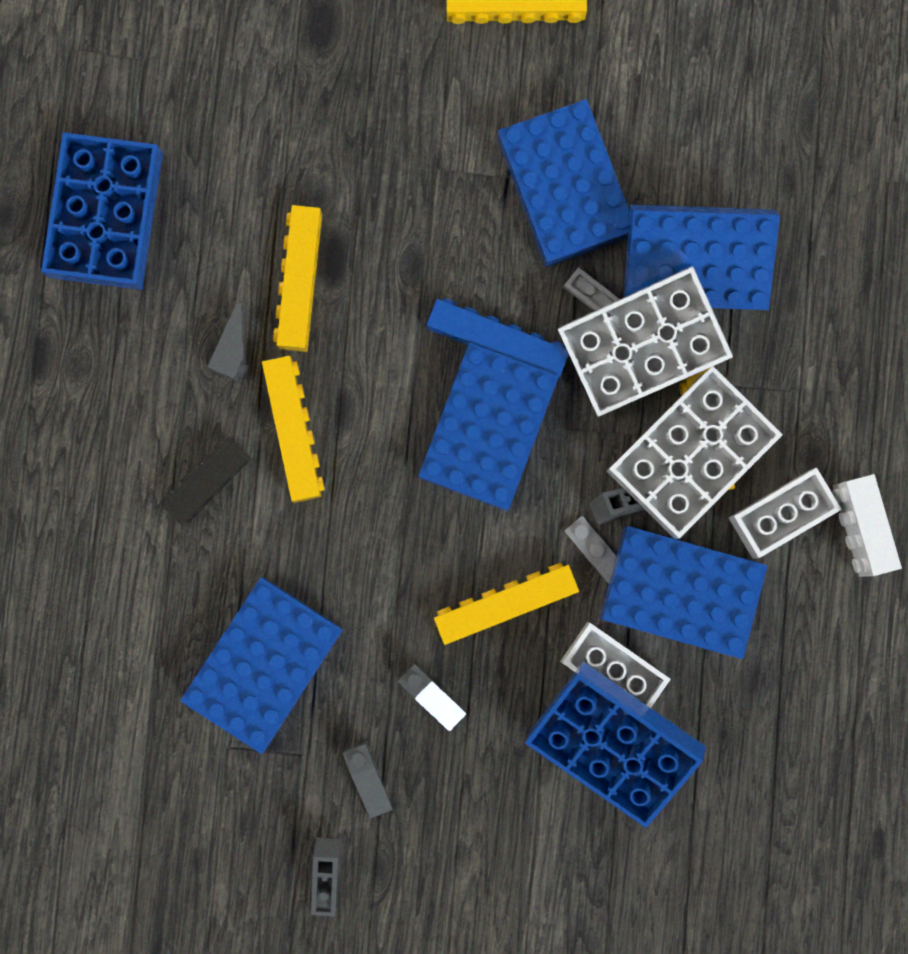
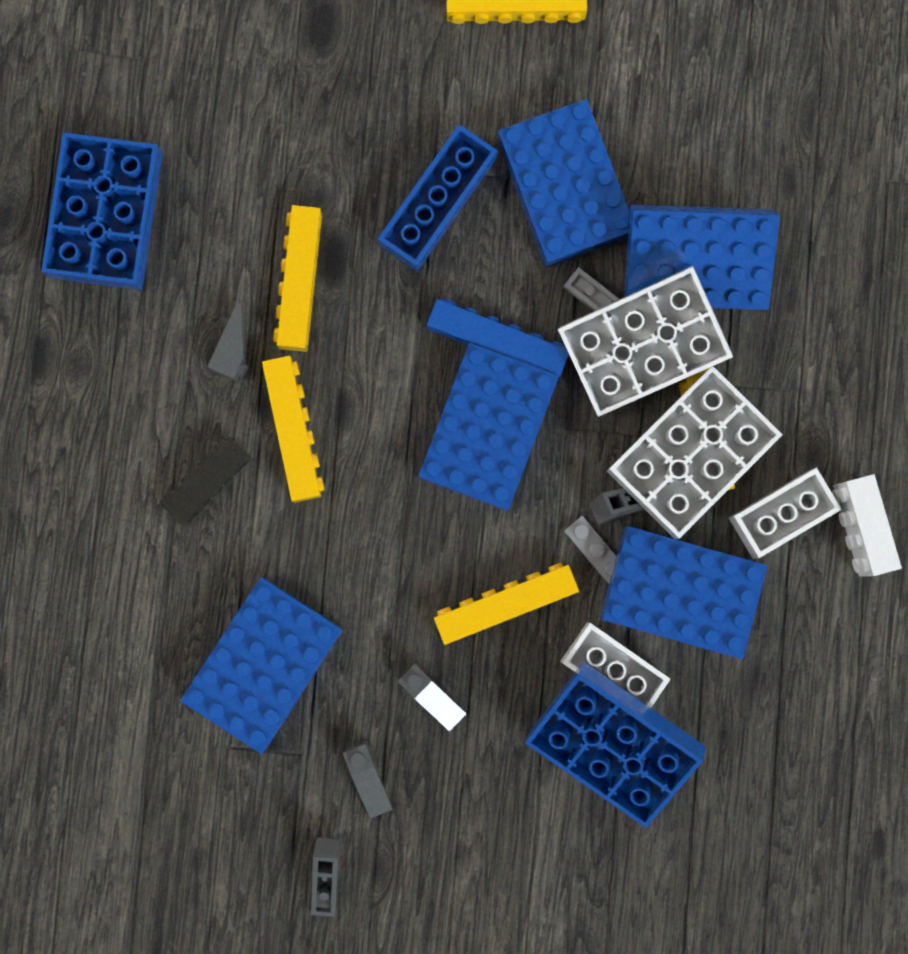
(437, 198): none -> blue brick

